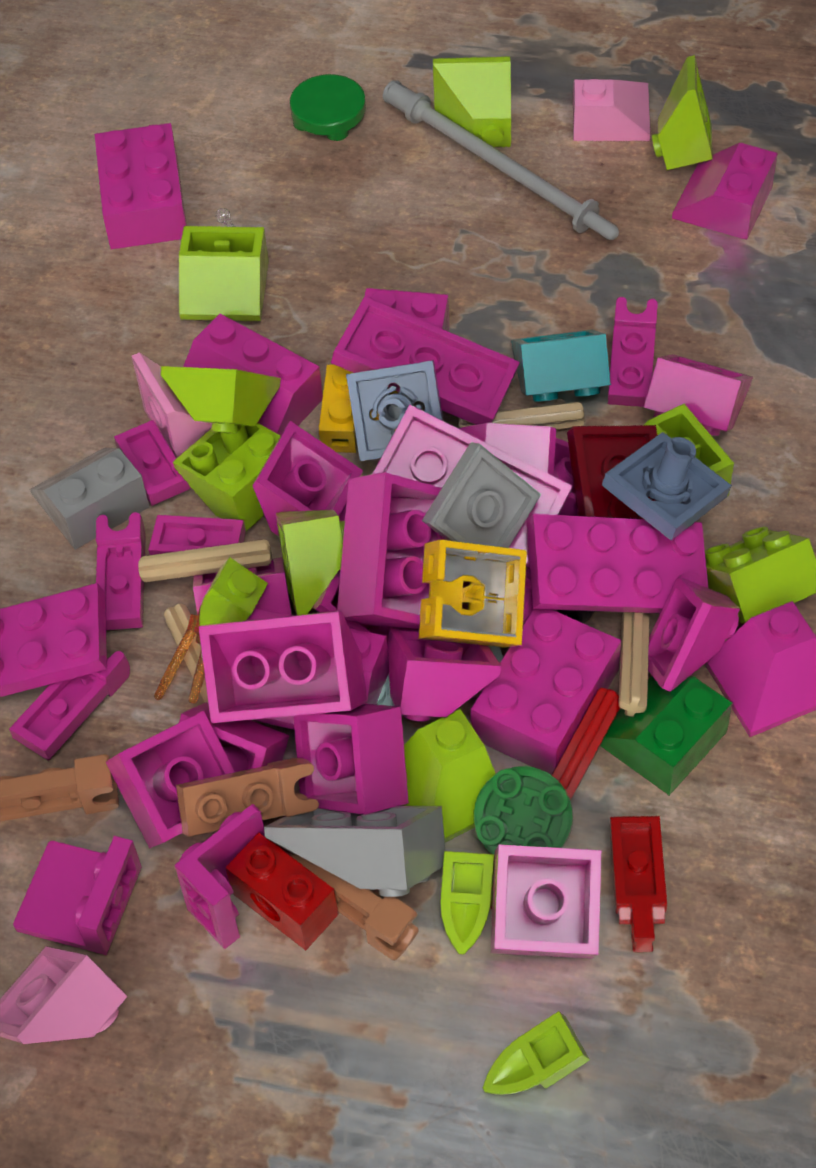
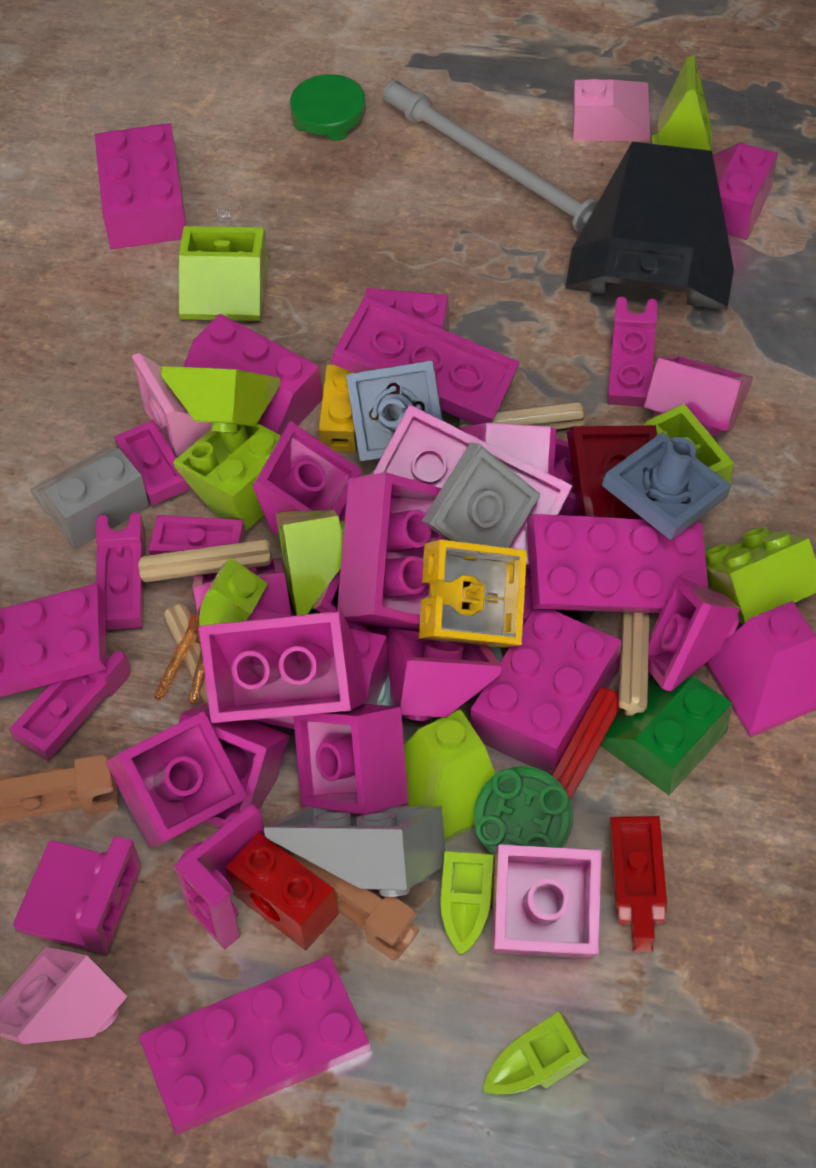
(253, 1044): none -> dark pink plate
(270, 788): nougat plate -> none
(476, 95): lime slope -> none
(562, 364): teal slope -> none
(658, 228): none -> black wedge

